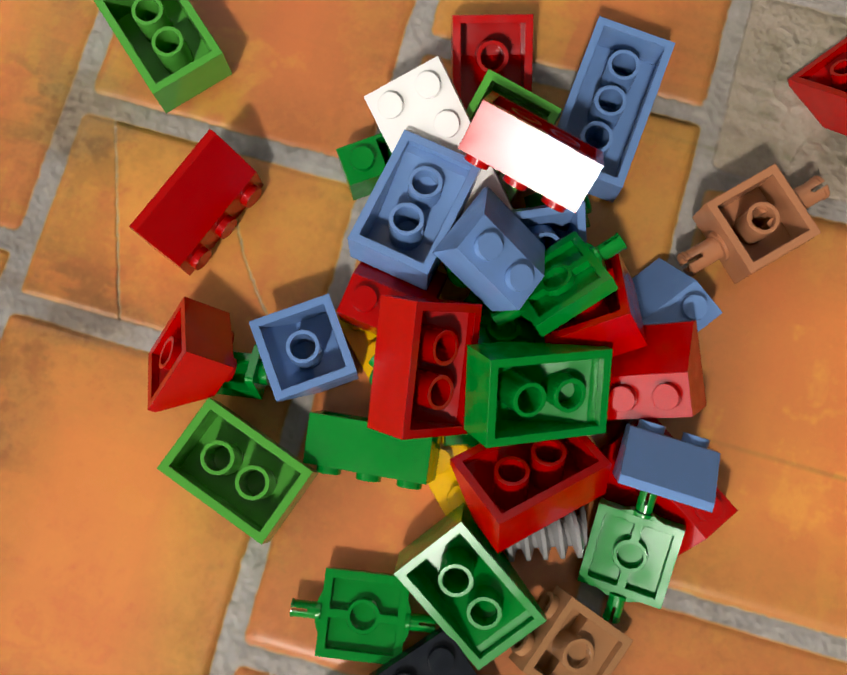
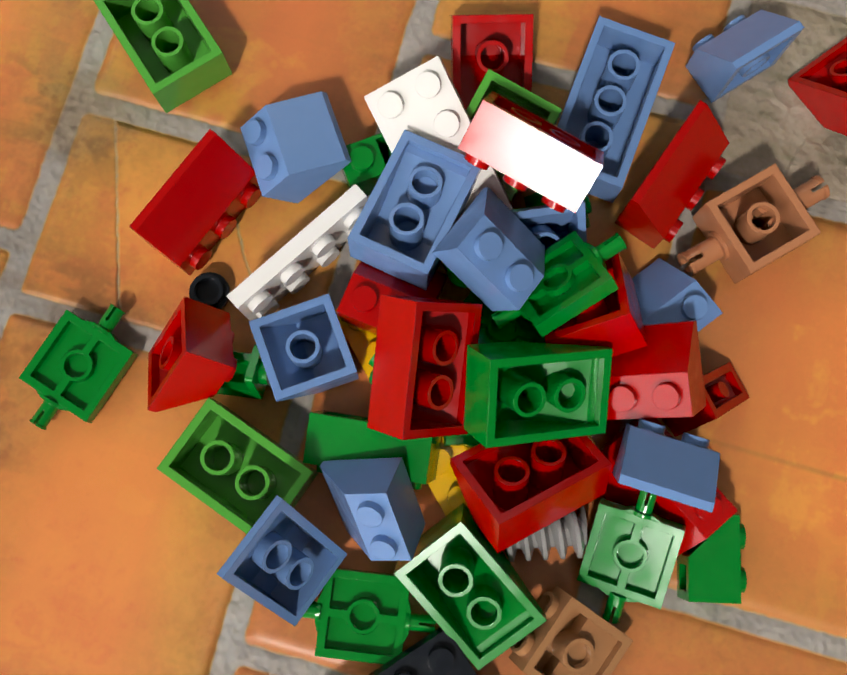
(78, 366): none -> green plate
(210, 289): none -> black plate
(283, 562): none -> medium blue slope
(292, 264): none -> white plate
(295, 146): none -> medium blue slope
(376, 505): none -> medium blue slope
(676, 179): none -> red slope
(713, 568): none -> green slope
(722, 394): none -> red slope
(741, 51): none -> medium blue slope

